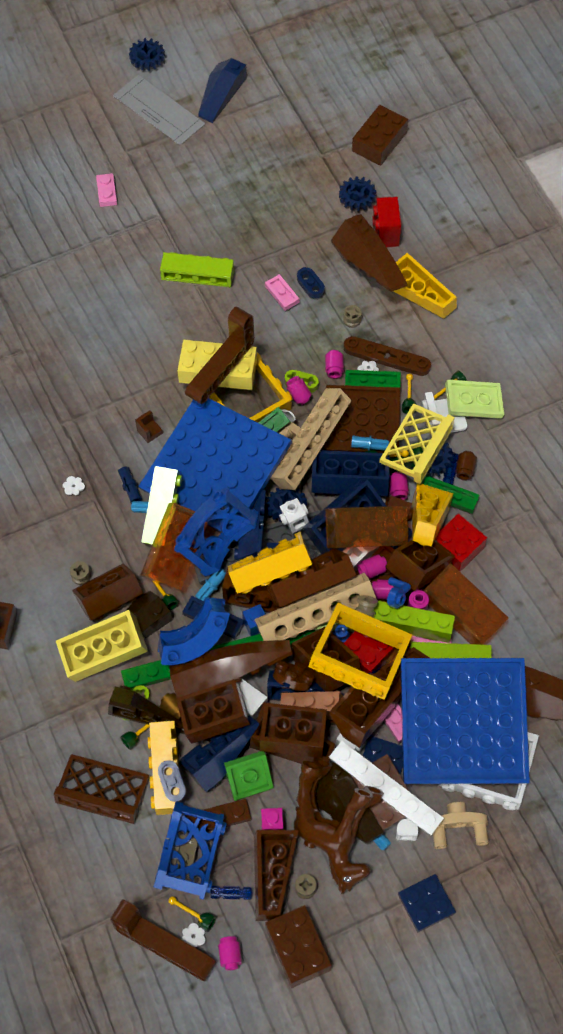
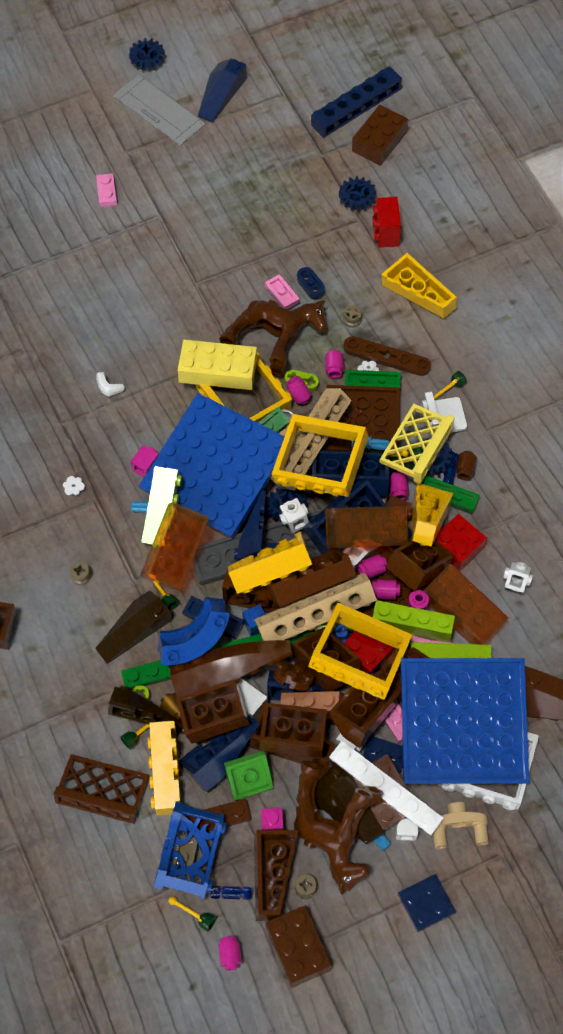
(101, 646): light yellow brick -> none
(106, 388): none -> white hair
(107, 592): reddish brown slope -> none
(129, 484): dark blue pin -> none
(129, 923): reddish brown beam -> none
(143, 460): none -> dark pink brick
(148, 427): reddish brown panel -> none
(171, 781): plate -> none
(193, 929): white plant -> none
(197, 269): lime brick -> none
(208, 511): blue fence -> none
(211, 584): dark azure axle -> none
(226, 357): reddish brown beam -> none
(279, 322): none -> reddish brown animal
(326, 428): none -> yellow window
(356, 101): none -> dark blue brick
(364, 248): reddish brown wedge -> none
(366, 605): dark tan wheel -> none
(397, 594): blue plate -> none
(407, 403): hinge -> none
(474, 399): yellowish green plate -> none
(517, 577): none -> white brick

